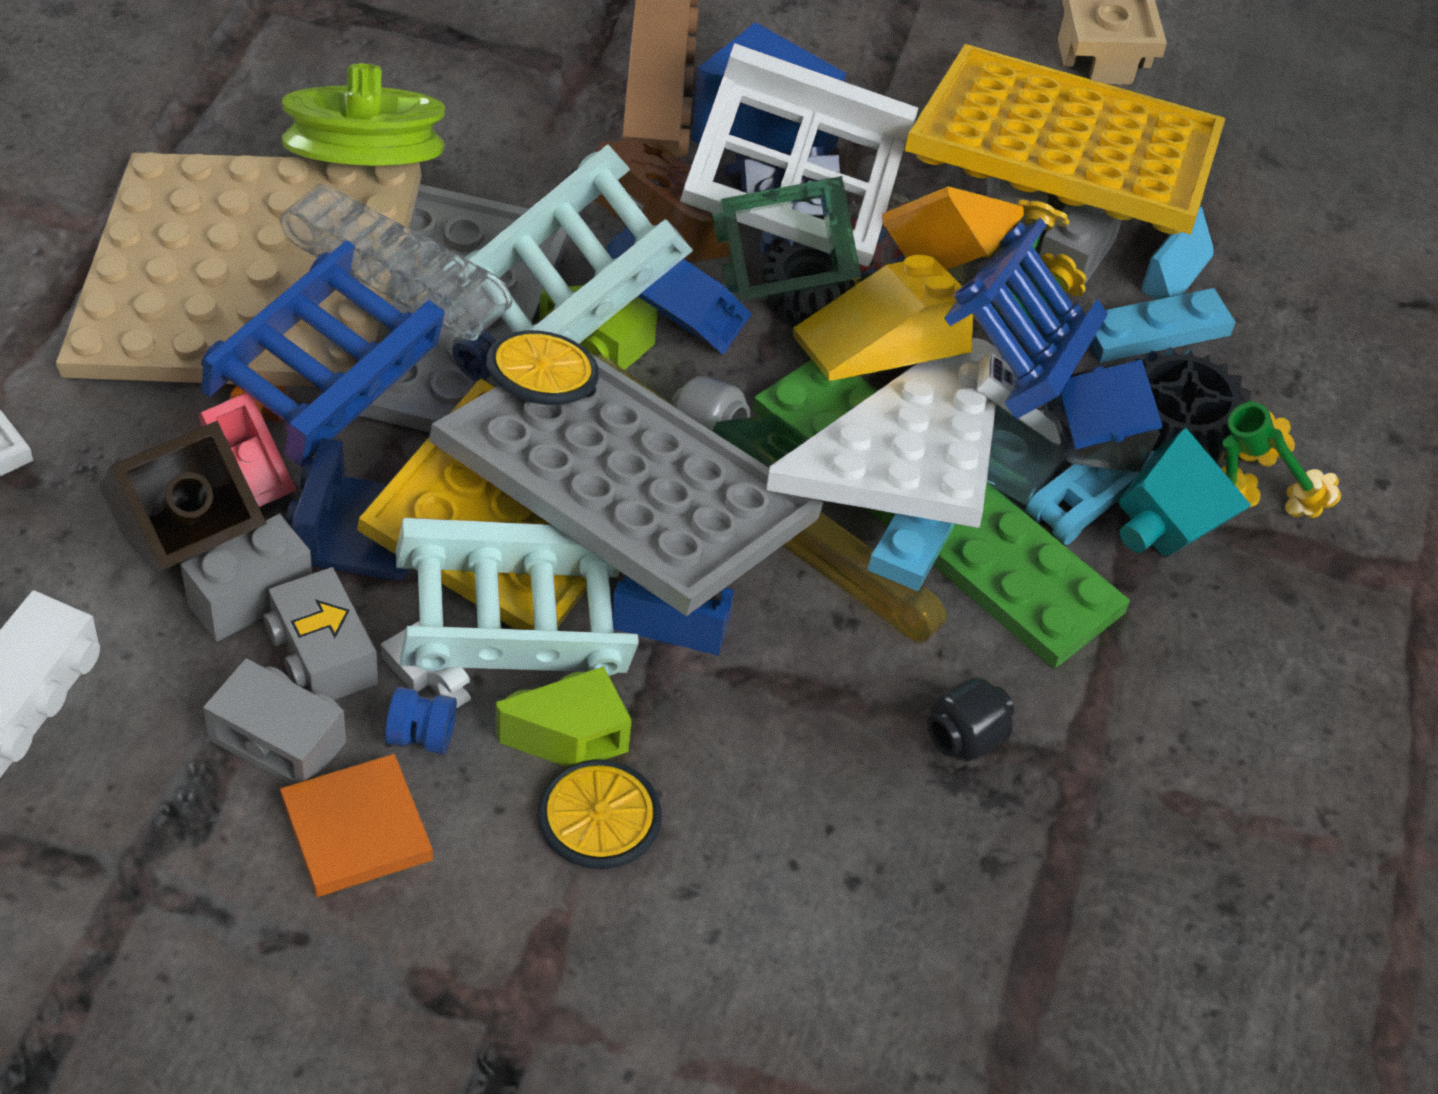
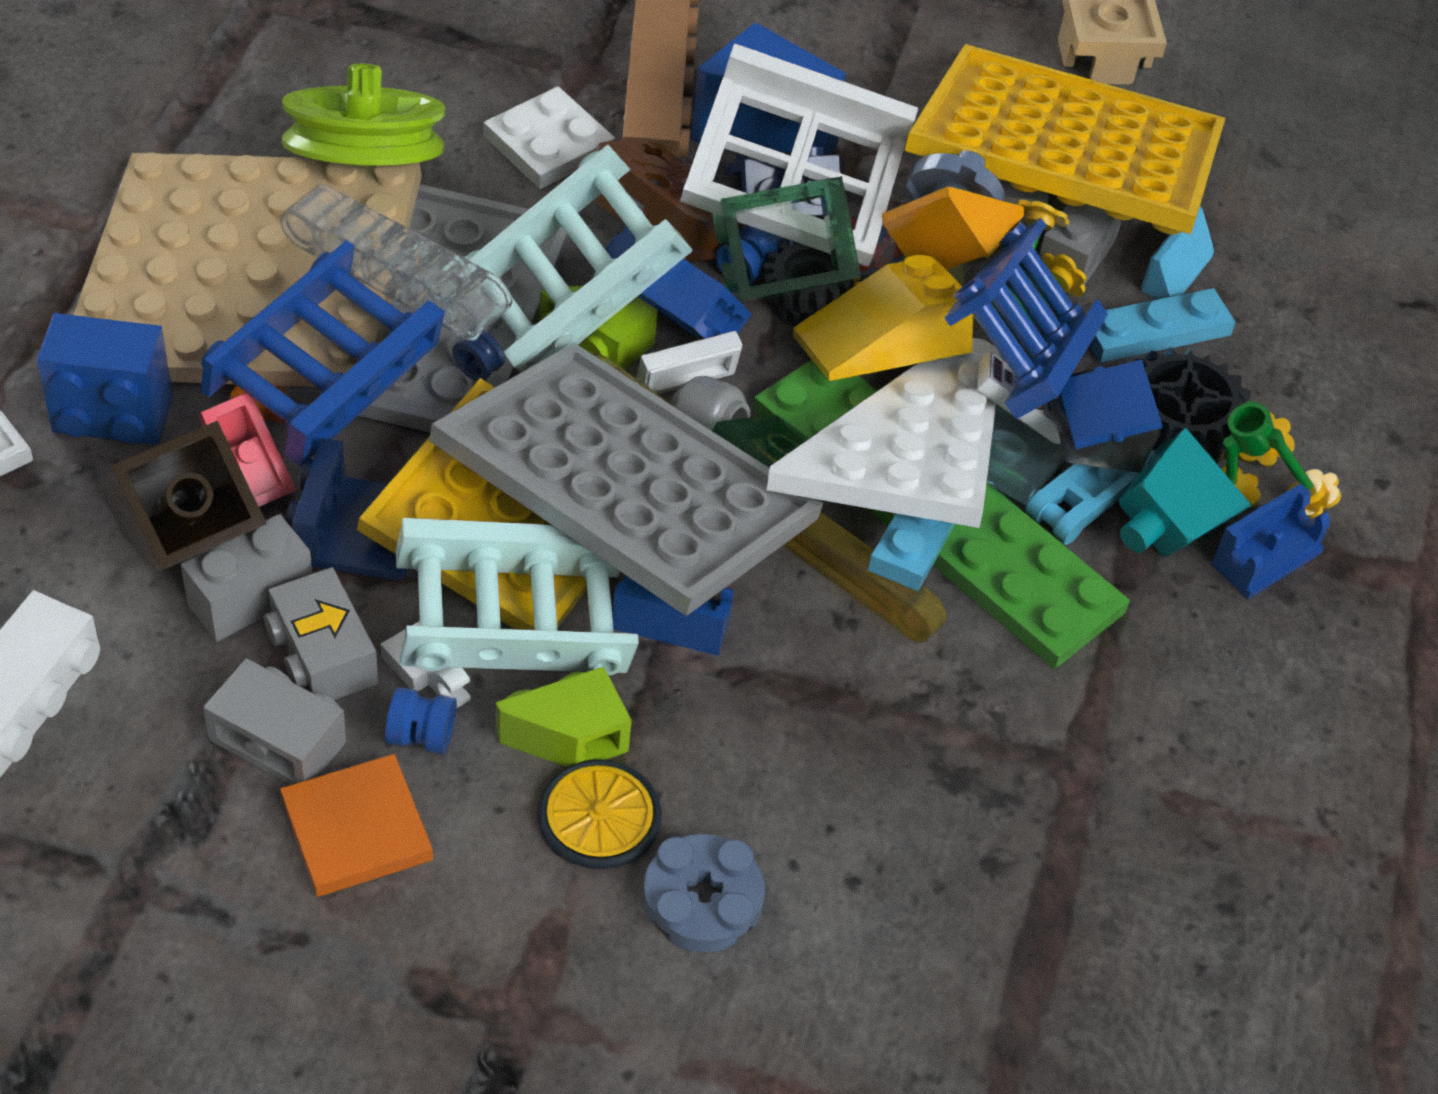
(105, 378): none -> blue brick
(542, 367): yellow wheel -> none
(546, 136): none -> white plate
(675, 366): none -> white tile
(709, 860): none -> sand blue plate
(756, 248): none -> blue wheel
(958, 171): none -> sand blue plate
(971, 719): black head -> none
(1270, 542): none -> blue hinge

